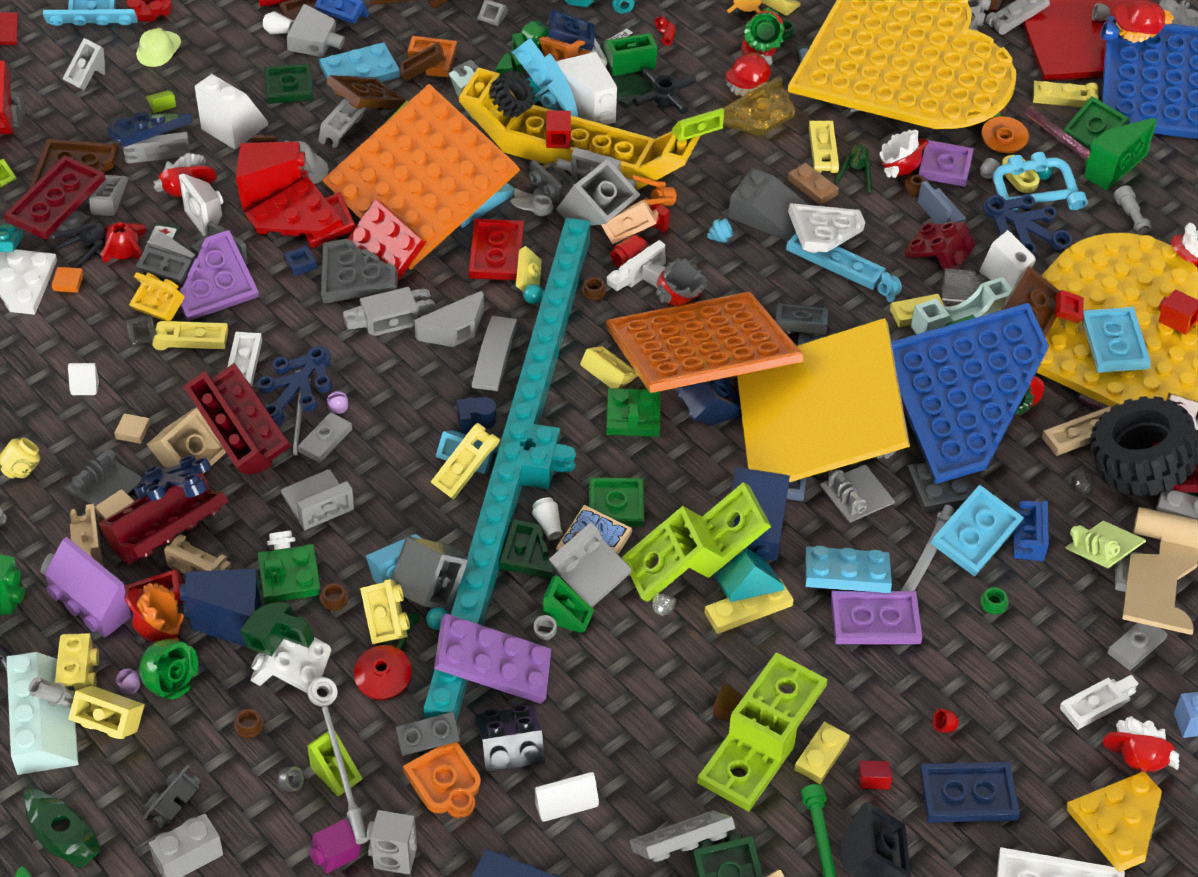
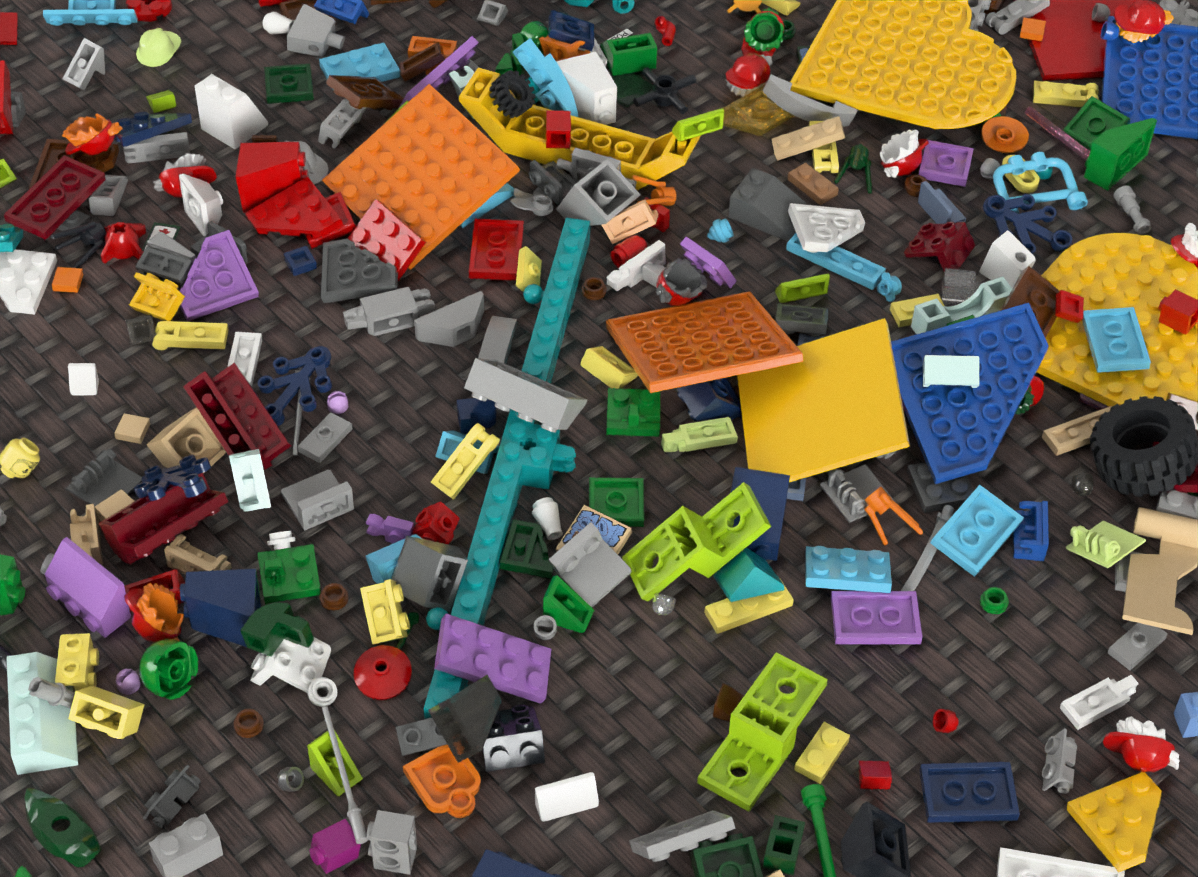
(90, 135): none -> hair
(250, 480): none -> light aqua hinge
(392, 528): none -> medium lavender plate
(436, 523): none -> red brick
(457, 60): none -> medium lavender plate
(467, 717): none -> clear smoke slope
(524, 394): none -> light grey slope
(700, 435): none -> yellowish green hinge
(707, 262): none -> medium lavender plate
(783, 845): none -> dark green brick
(803, 288): none -> lime slope
(804, 107): none -> light grey slope
(808, 138): none -> tan plate
(879, 502): none -> orange plant
(951, 370): none -> light aqua hinge
(1032, 29): none -> orange tile
(1059, 751): none -> light grey hinge

